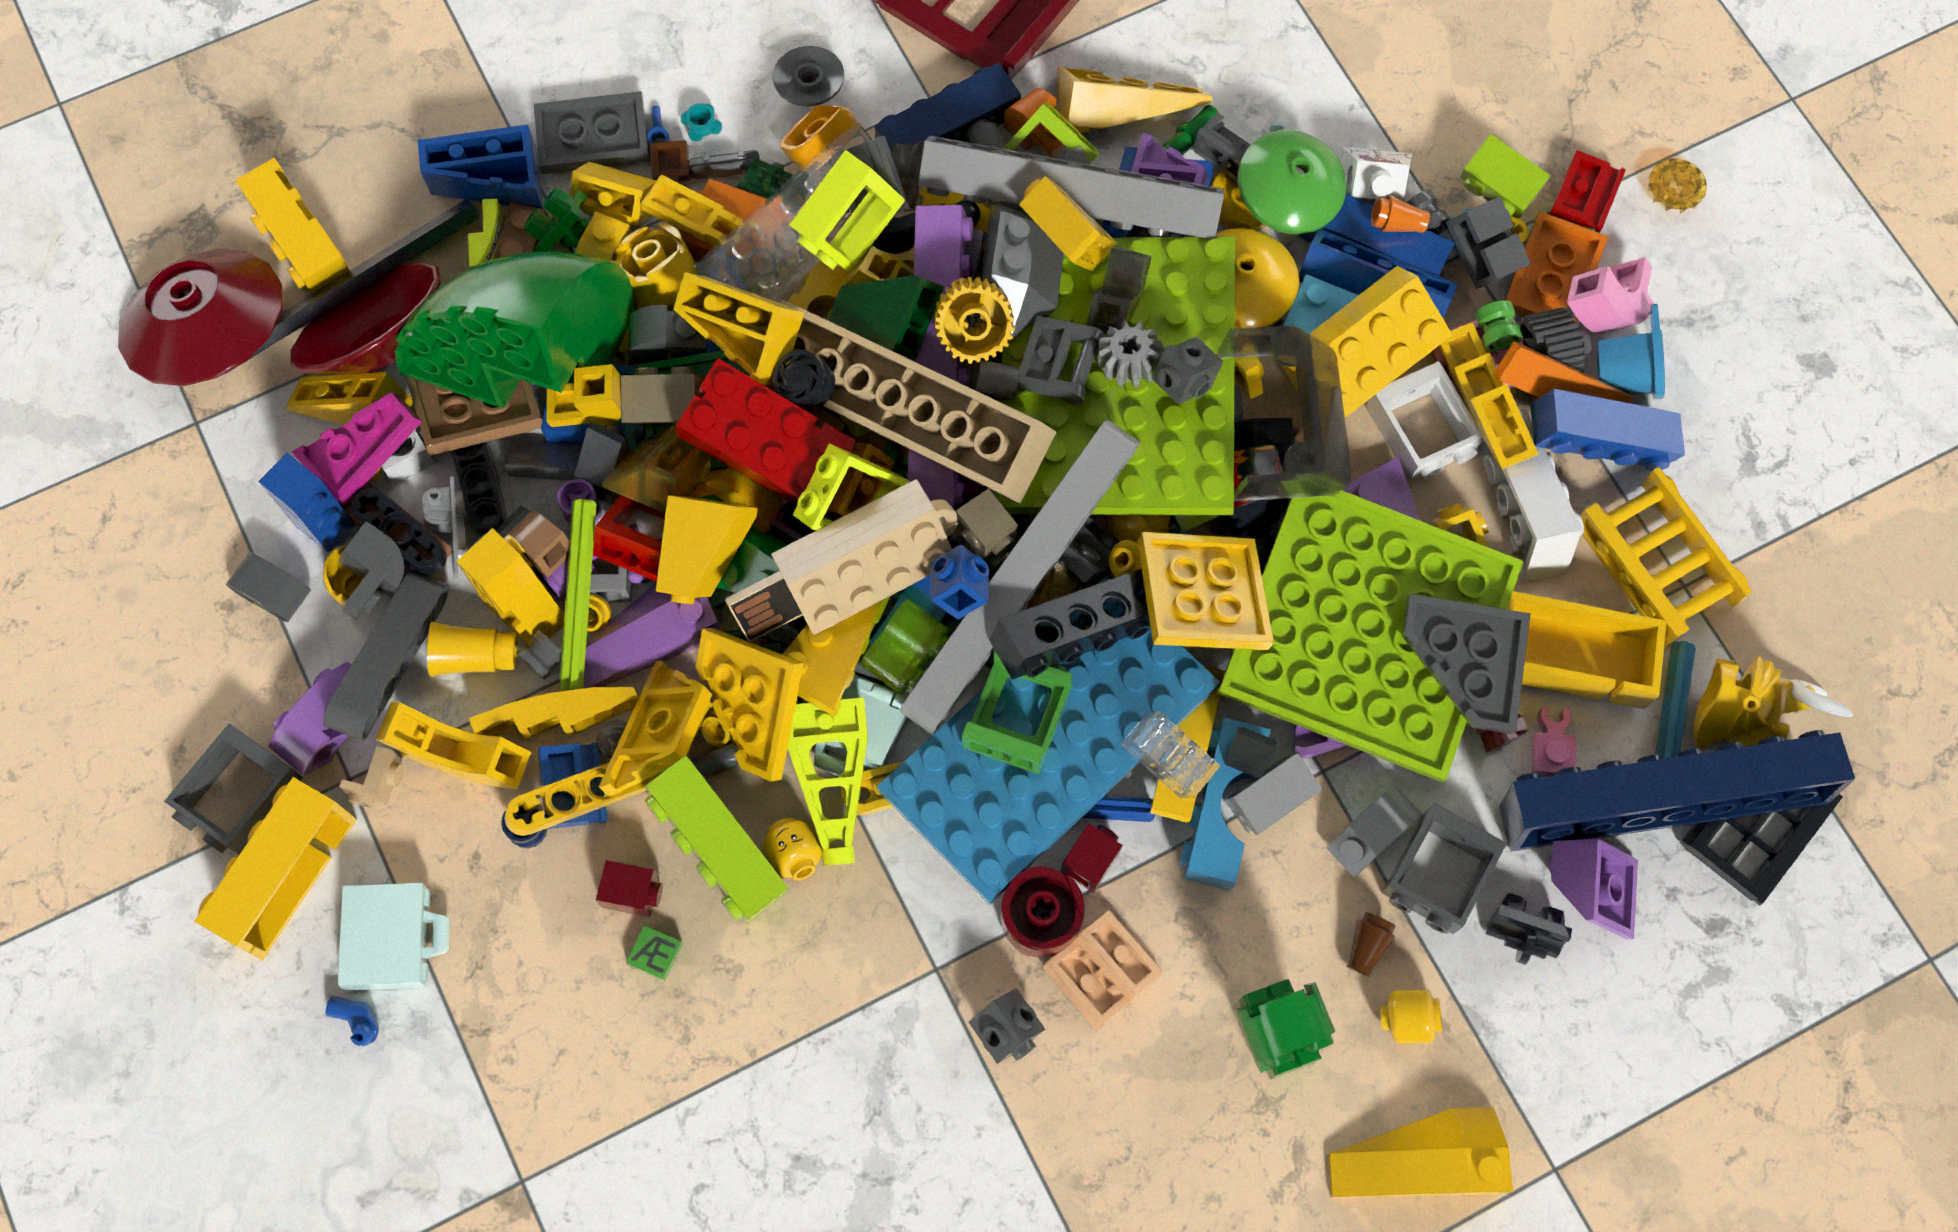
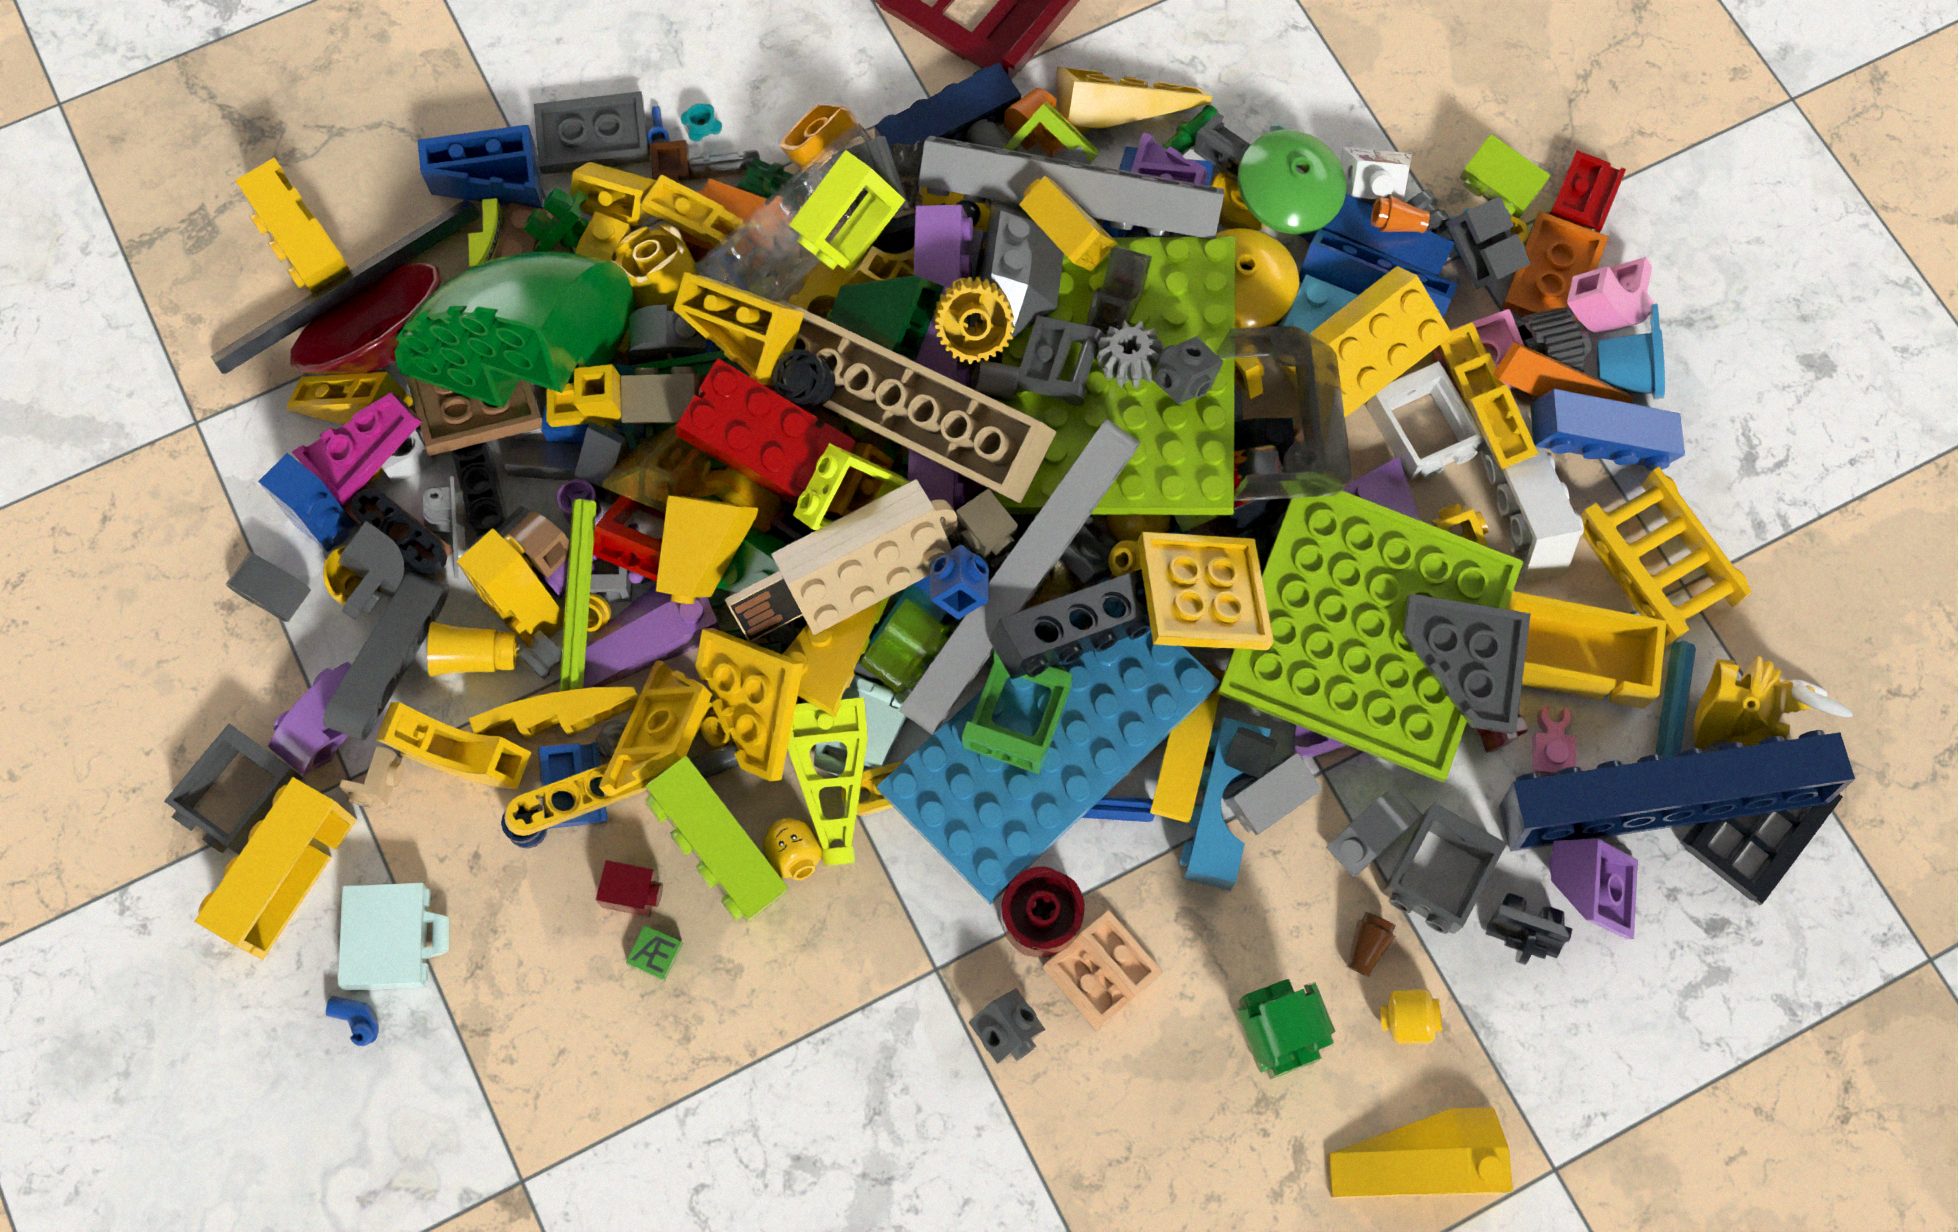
(200, 317): dark red dish -> none
(808, 76): dark grey dish -> none
(1092, 856): dark red brick -> none
(1170, 755): clear brick -> none
(1498, 325): bright green wheel -> none
(1685, 175): clear yellow gear -> none

